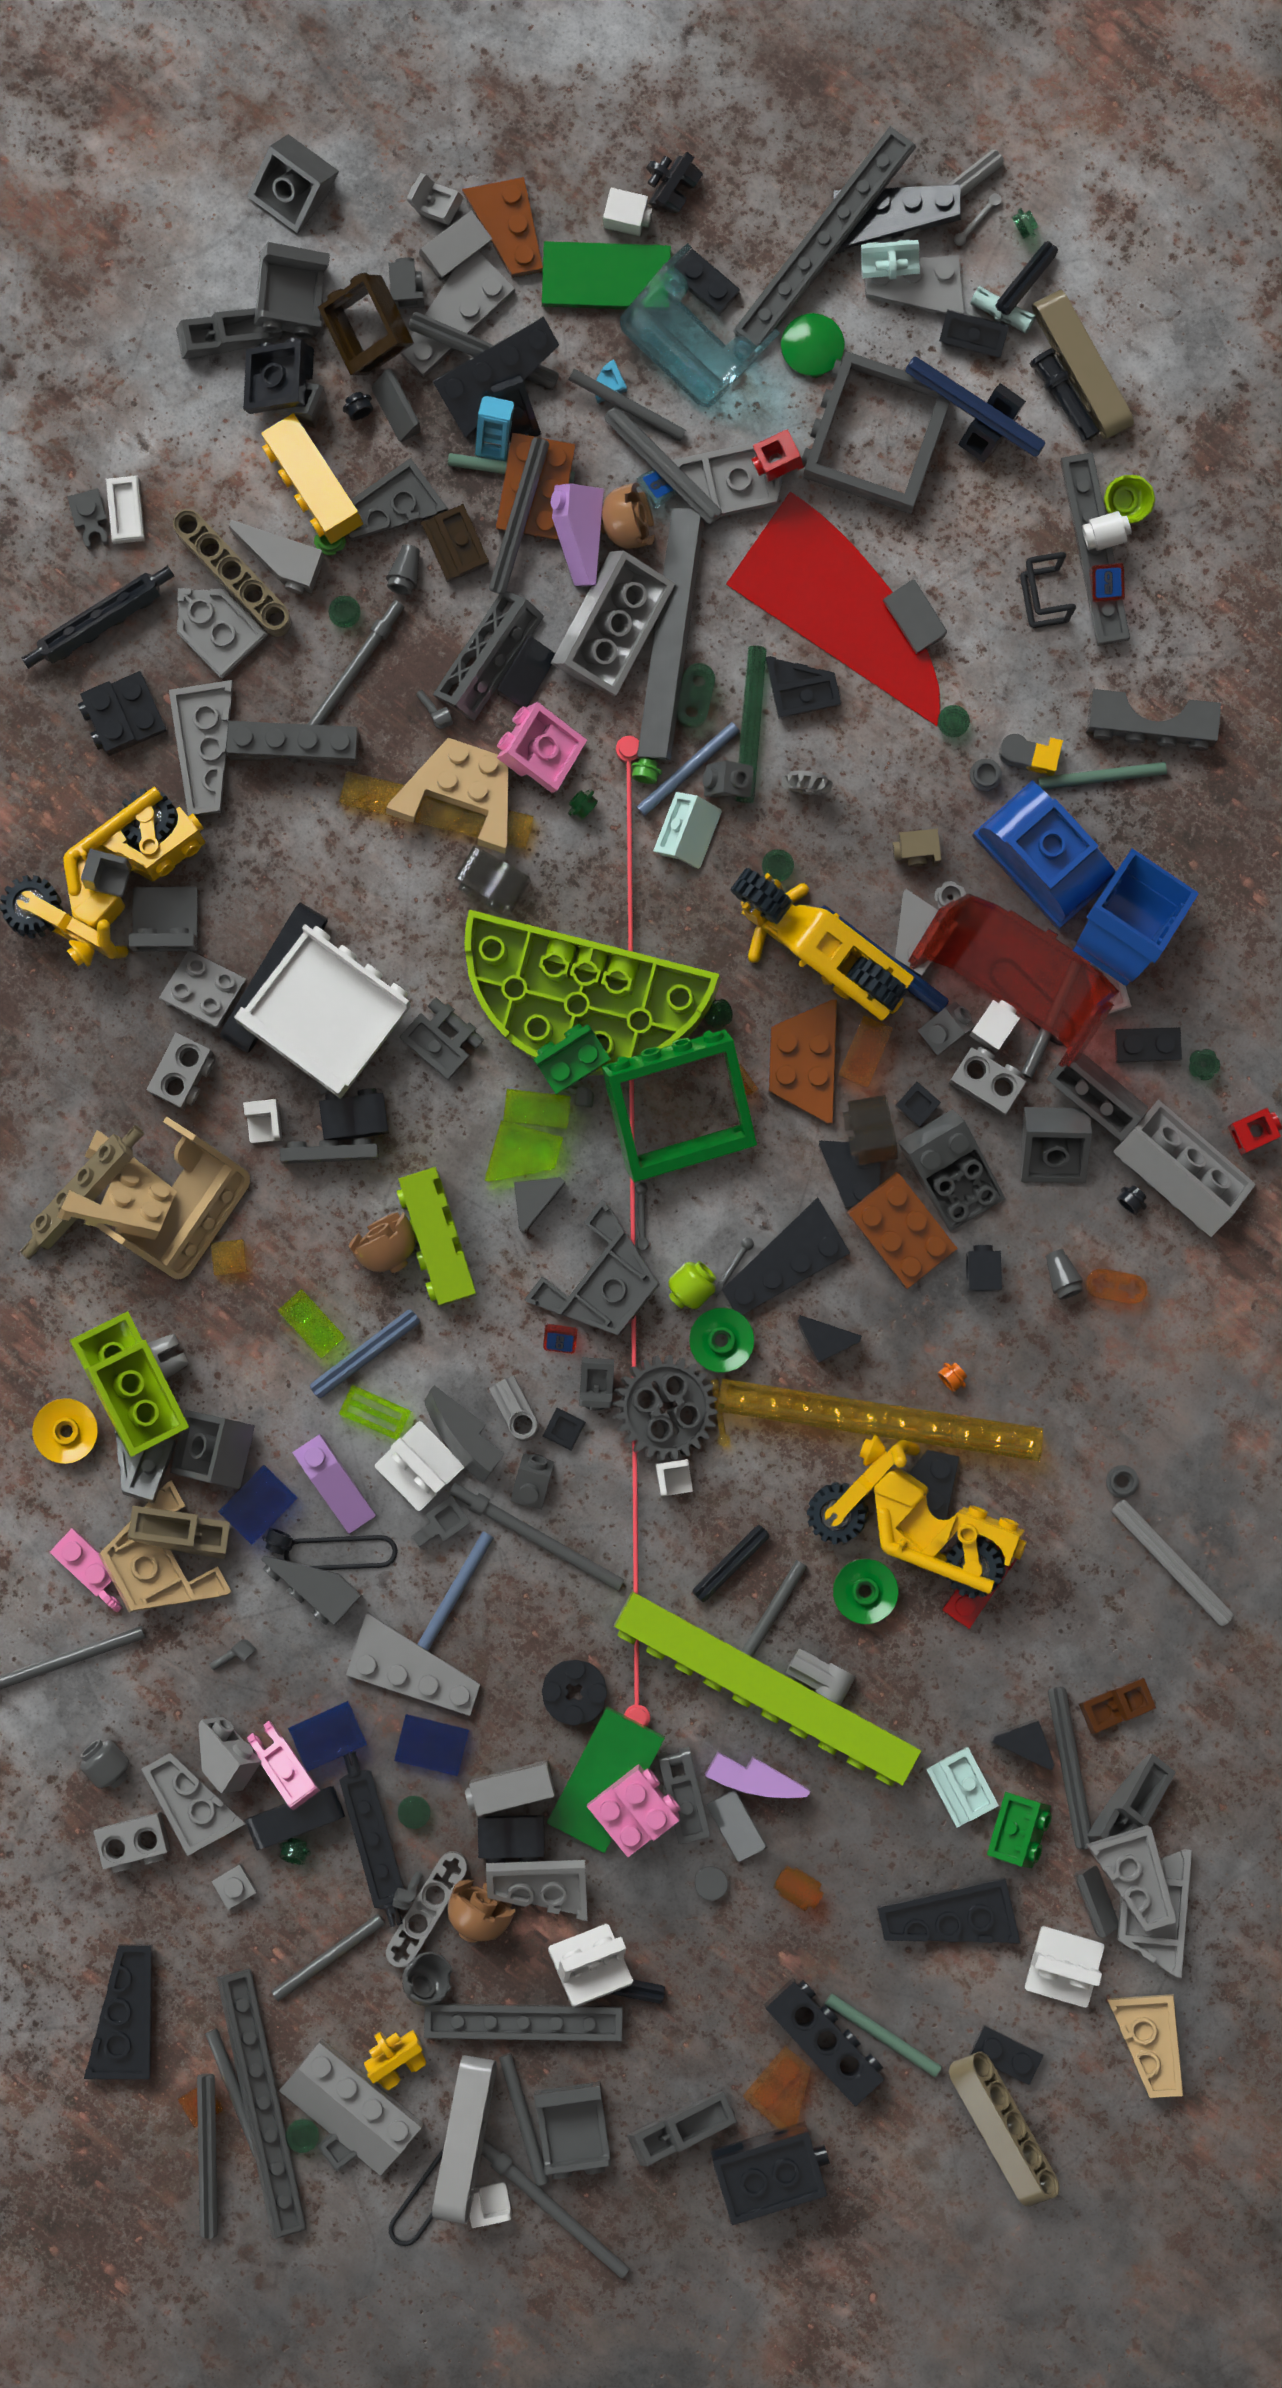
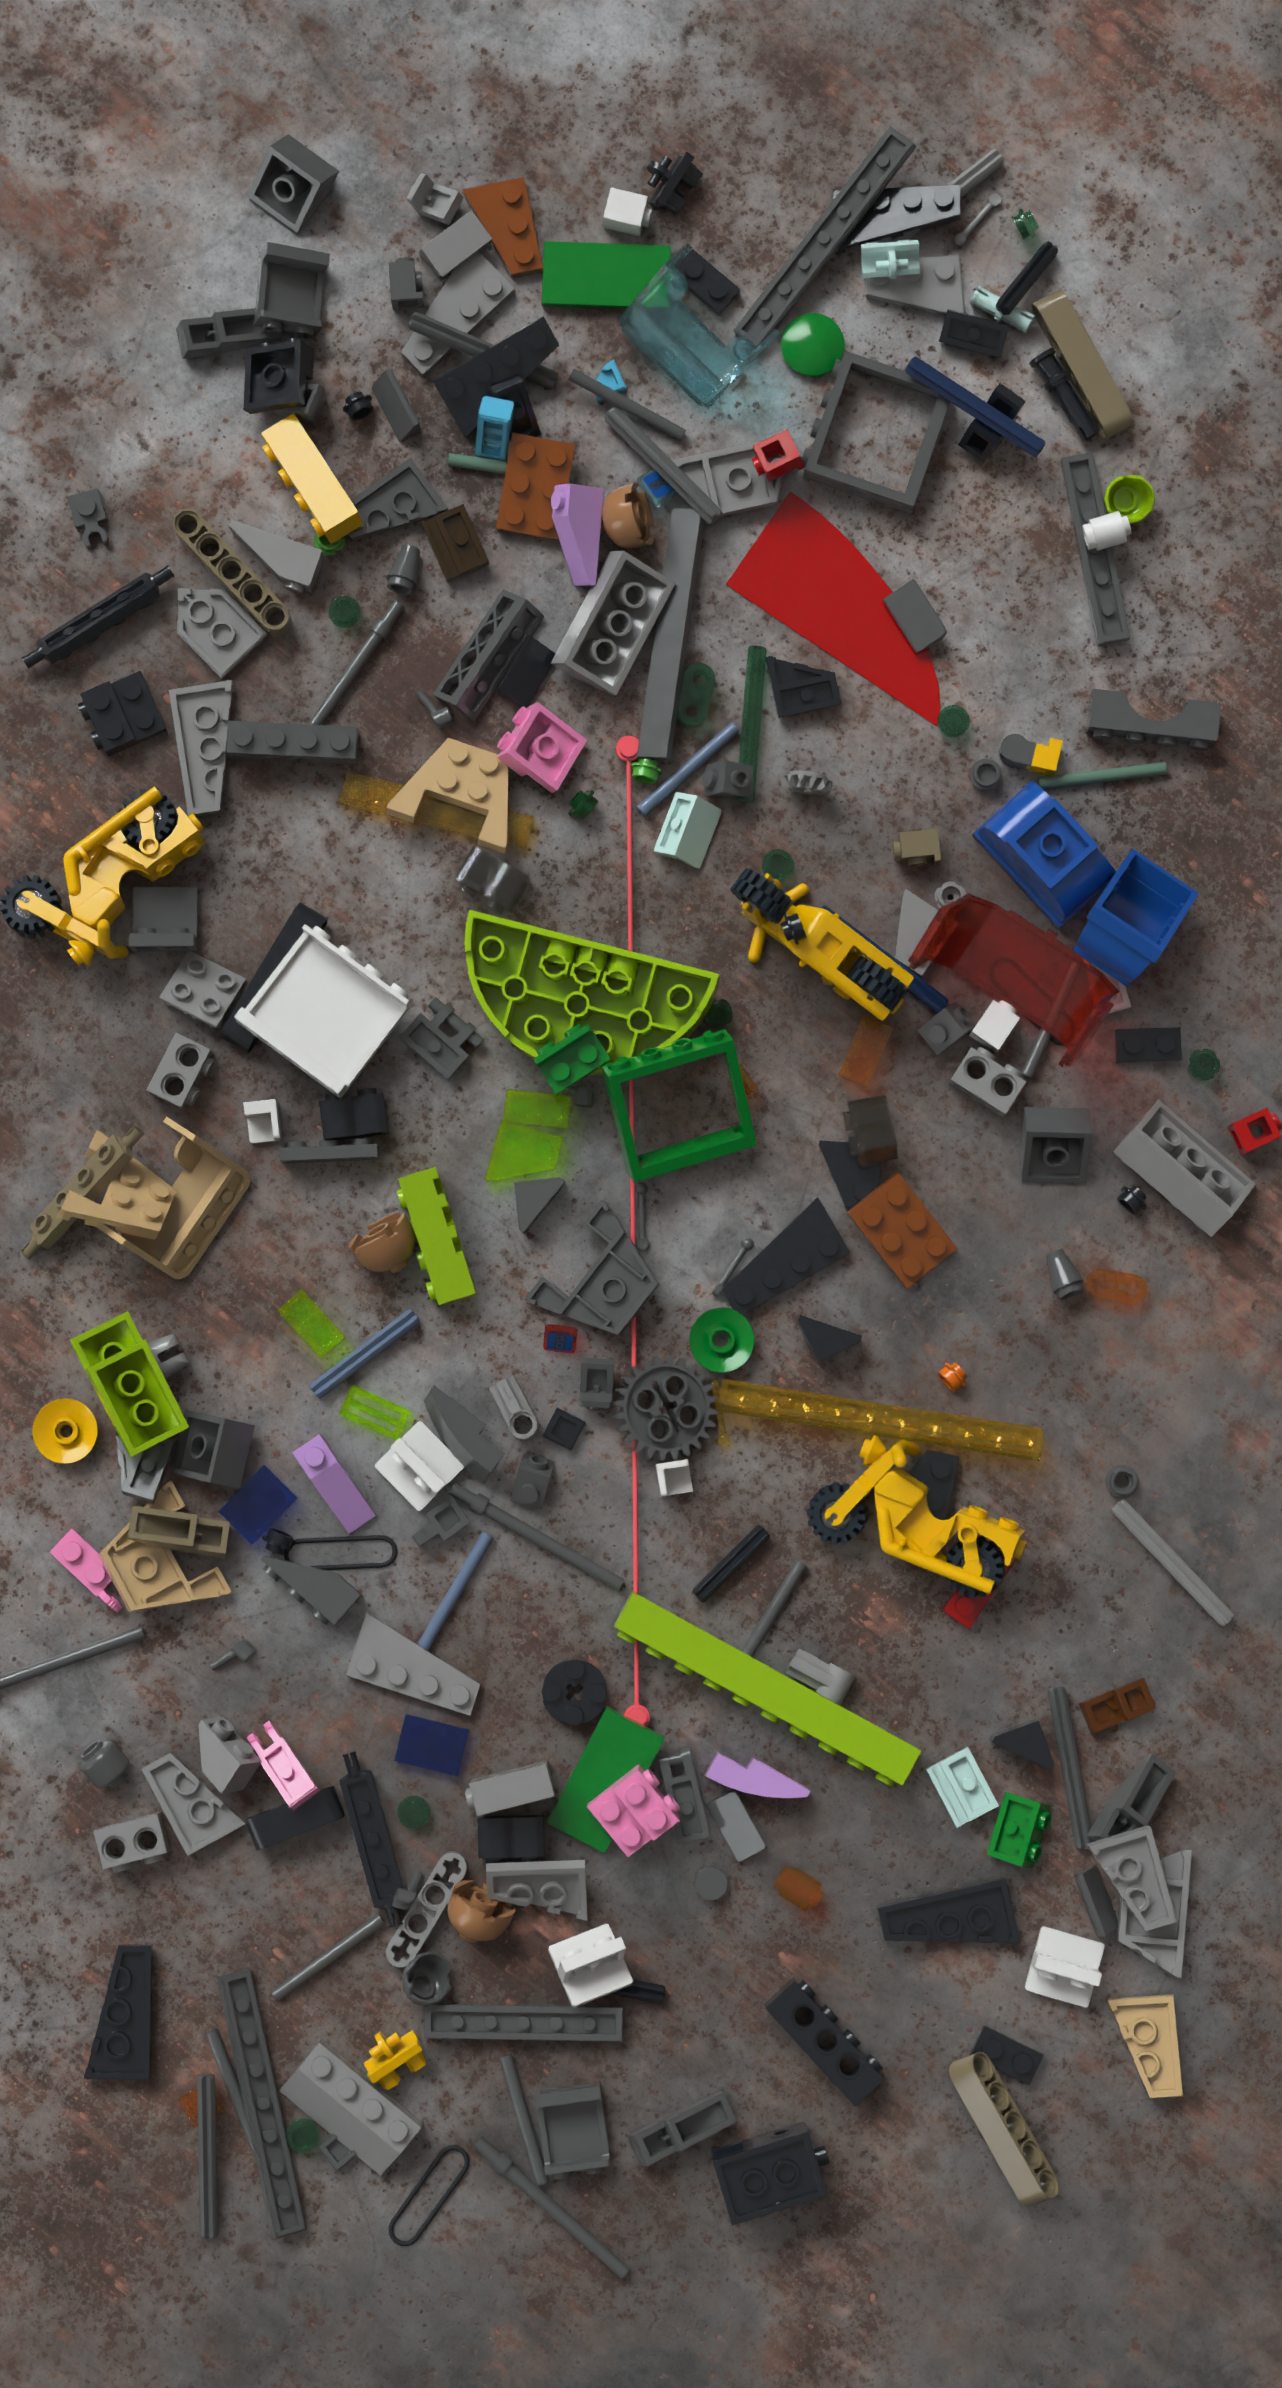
(106, 873): dark grey panel -> none
(125, 509): white tile -> none
(229, 1257): clear yellow plate -> none
(234, 1886): light grey plate -> none
(294, 1851): clear green plate -> none
(327, 1736): clear blue plate -> none
(398, 338): dark brown window -> none
(464, 2139): light grey beam -> none
(490, 2205): white panel -> none
(519, 515): dark grey axle -> none
(692, 1285): lime head -> none
(780, 2088): clear orange wing -> none
(793, 928): none -> black plate
(805, 1060): dark orange wing -> none
(882, 2035): sand green bar -> none
(883, 1591): green dish -> none
(917, 1104): black plate -> none
(951, 1169): dark grey slope -> none
(983, 1269): black brick -> none
(1030, 573): black piece -> none
(1099, 1095): dark grey brick -> none
(1107, 582): slope -> none

